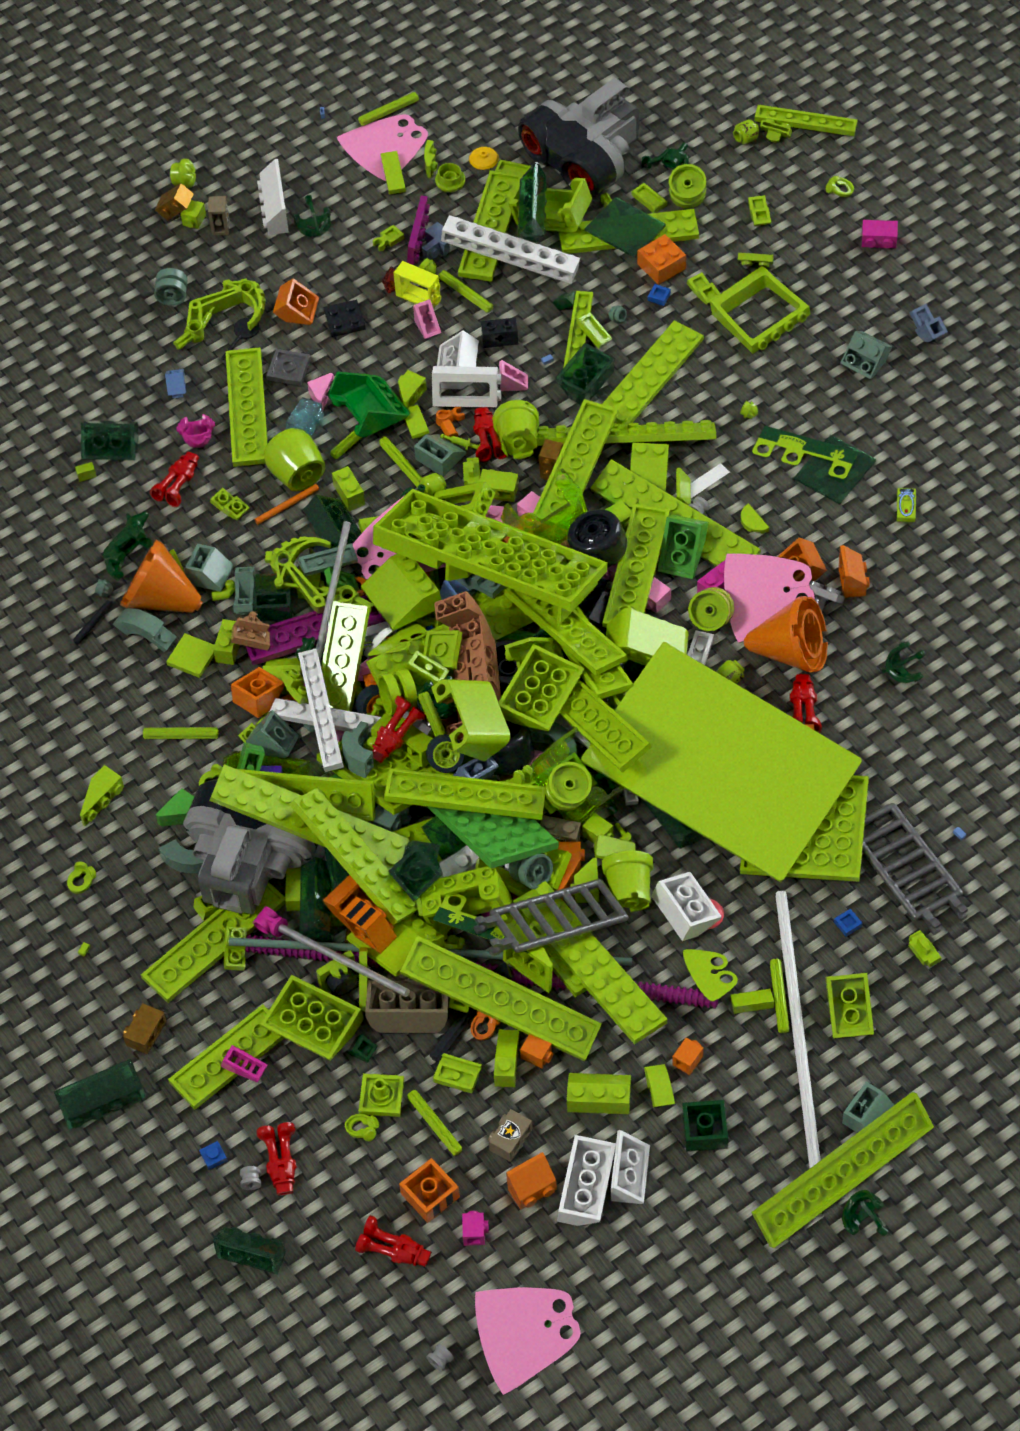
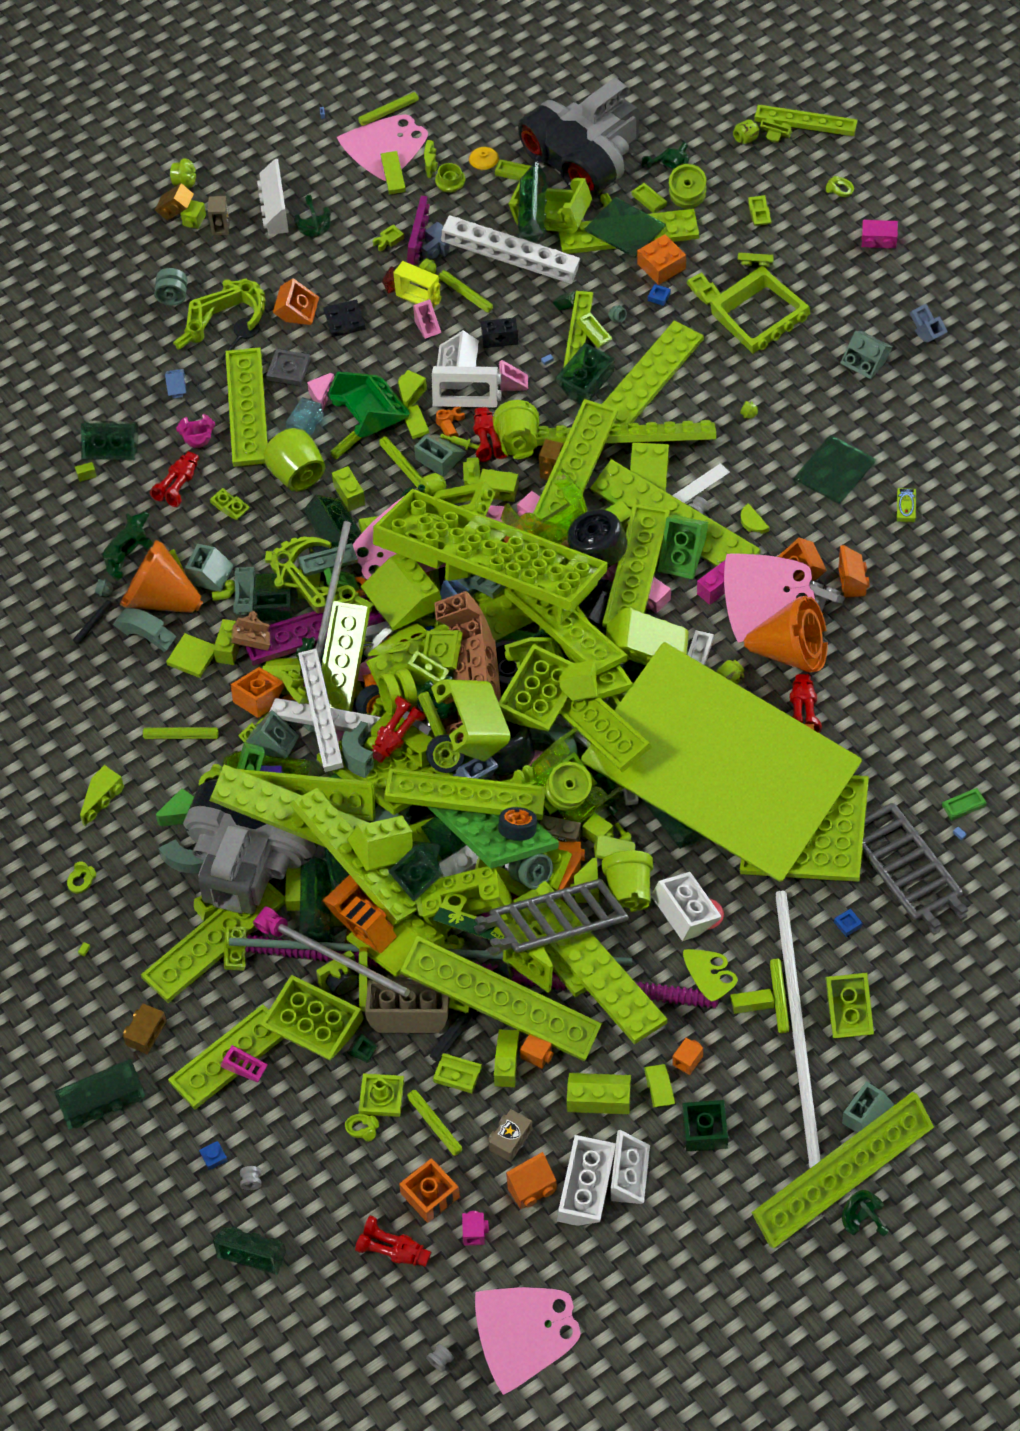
(281, 507): orange bar -> none
(283, 1169): red piece -> none
(381, 842): none -> lime slope
(479, 1018): orange piece -> none
(494, 214): lime plate -> none
(517, 823): none -> black wheel
(579, 681): none -> lime slope
(683, 486): lime slope -> none
(711, 619): lime wheel -> none
(800, 445): piece -> none
(894, 663): dark green helmet -> none
(923, 949): lime piece -> none
(964, 804): none -> bright green tile

